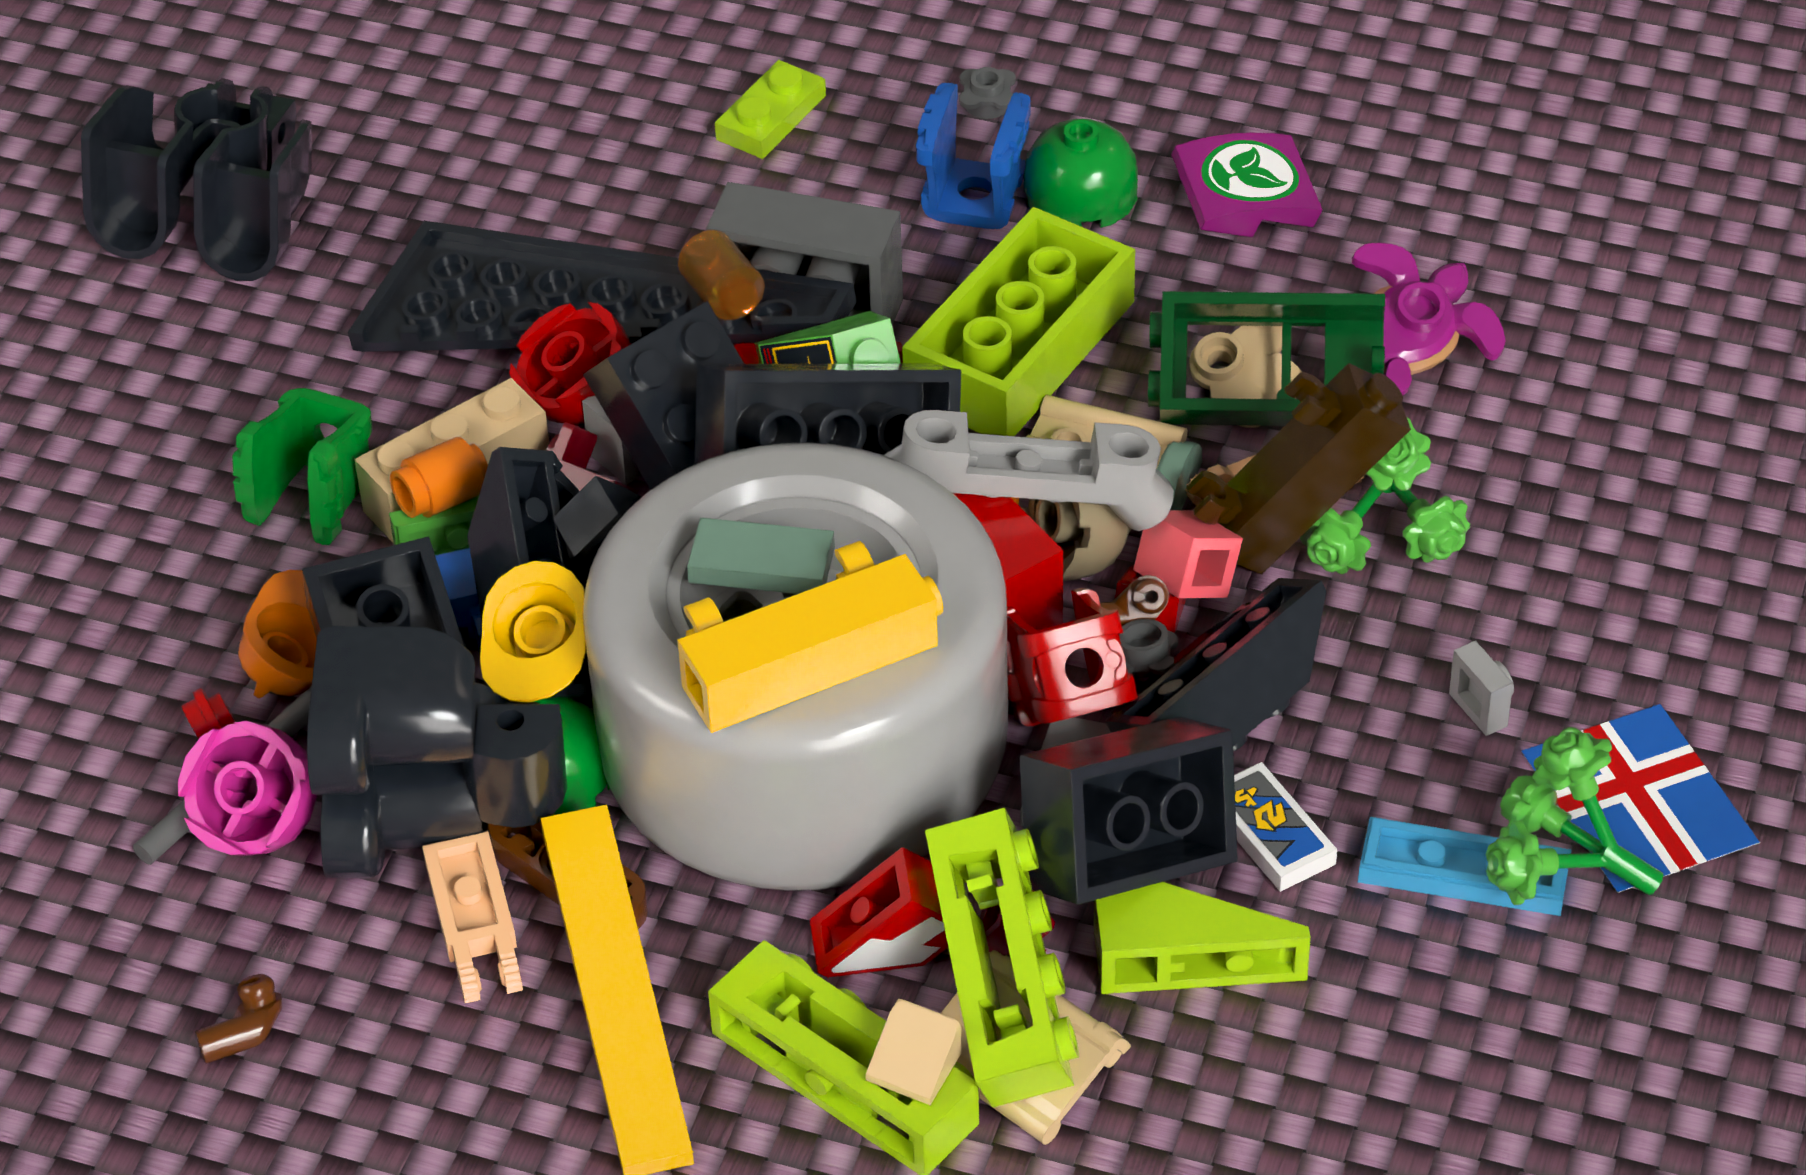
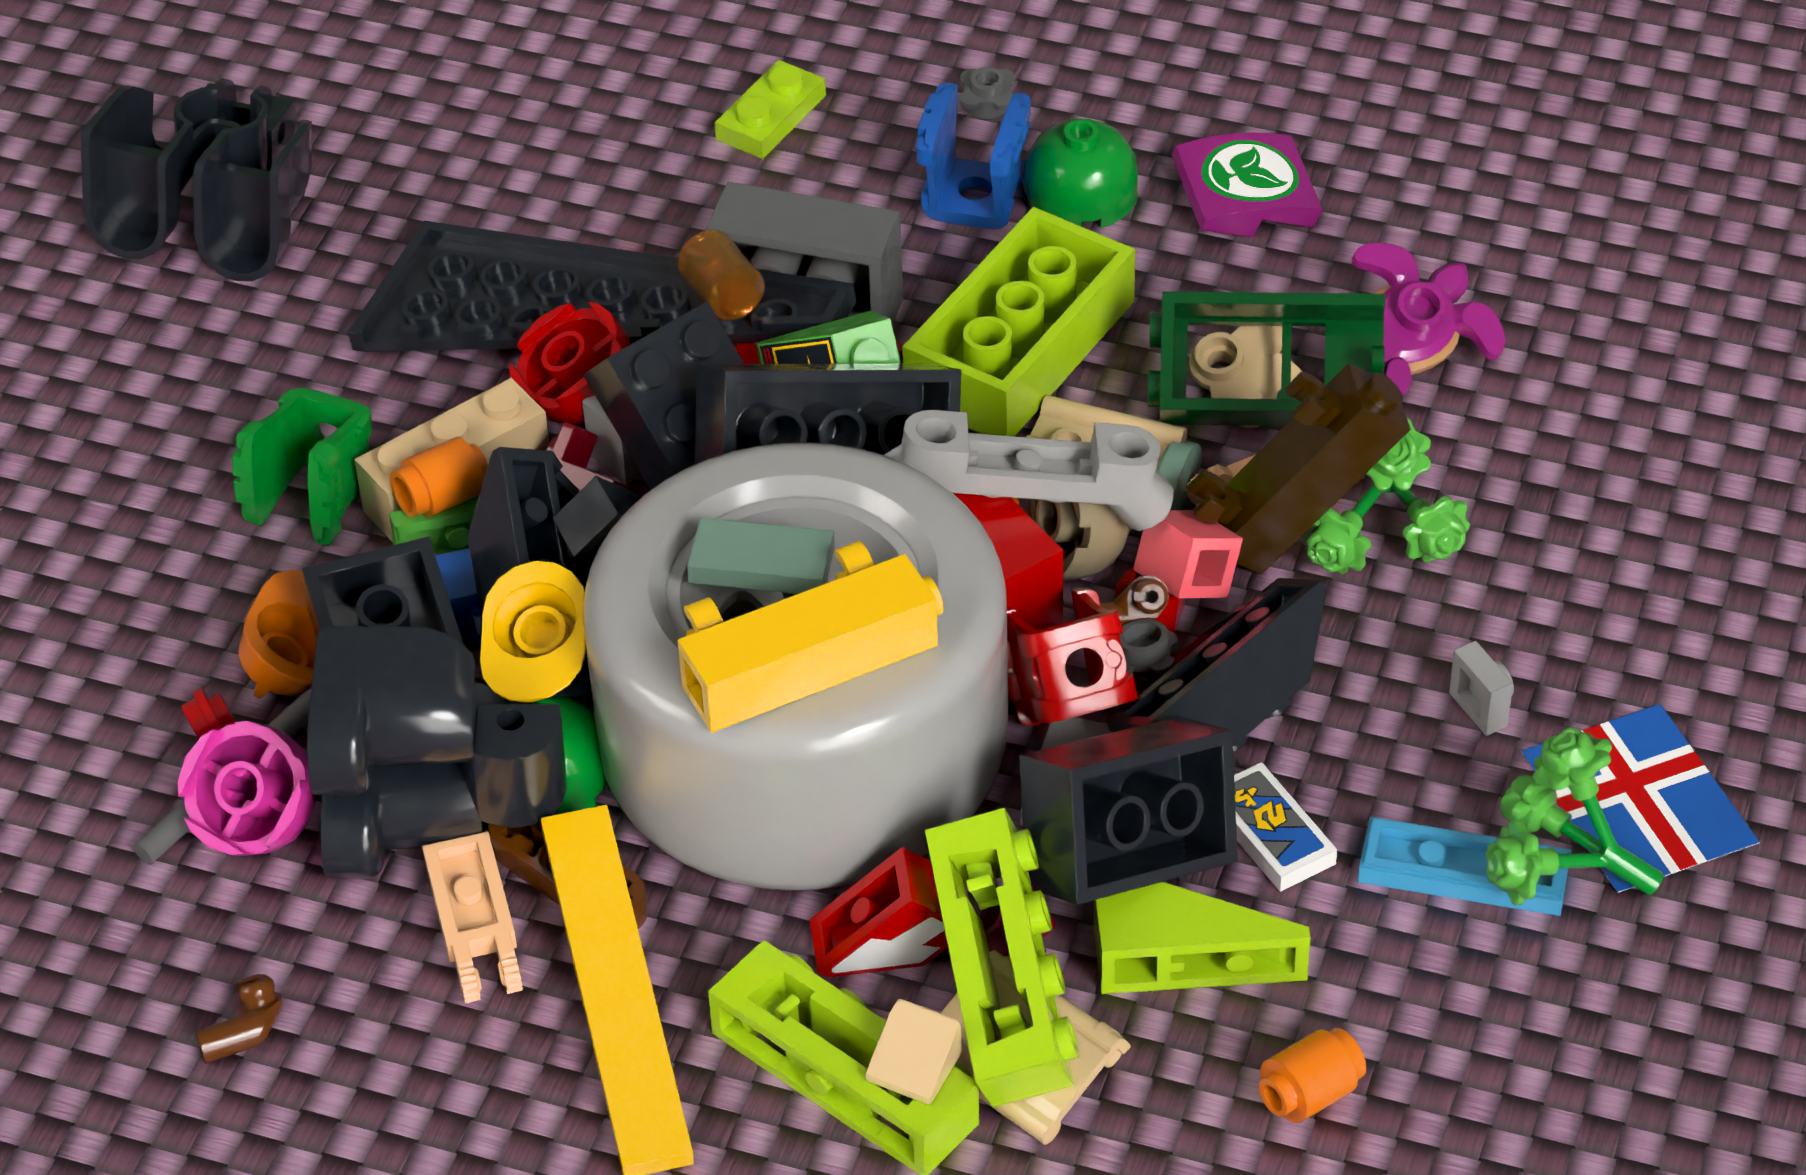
(1311, 1074): none -> orange brick

